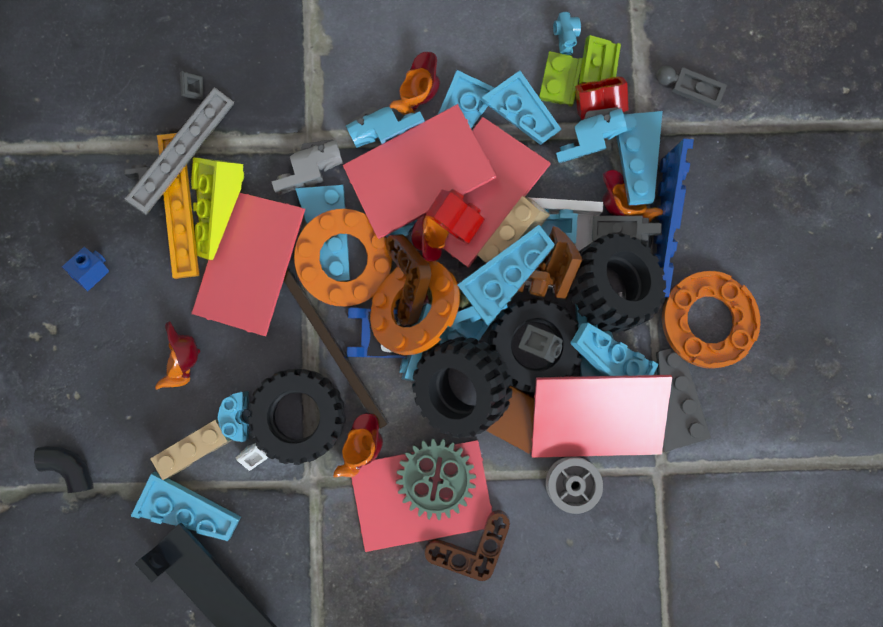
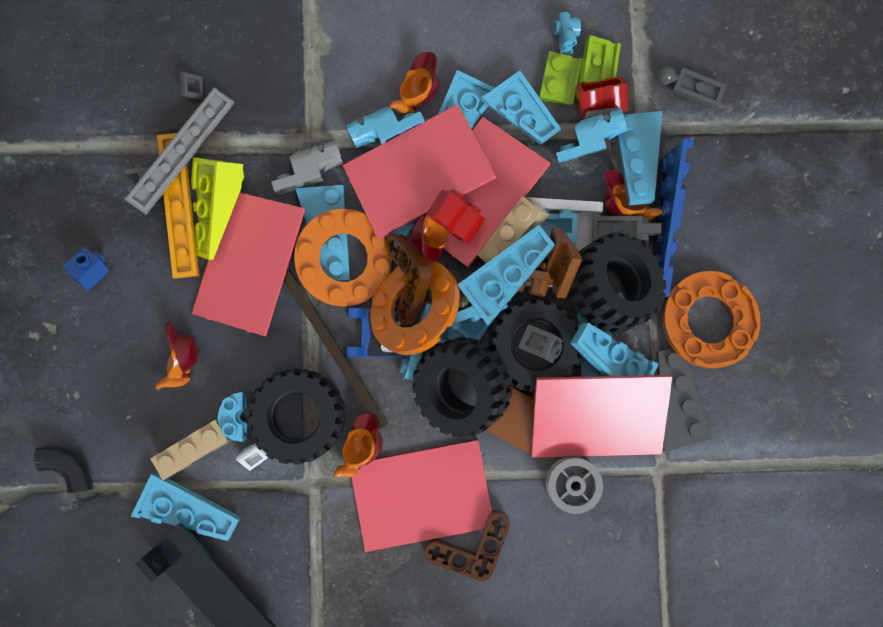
(457, 482): sand green gear -> none

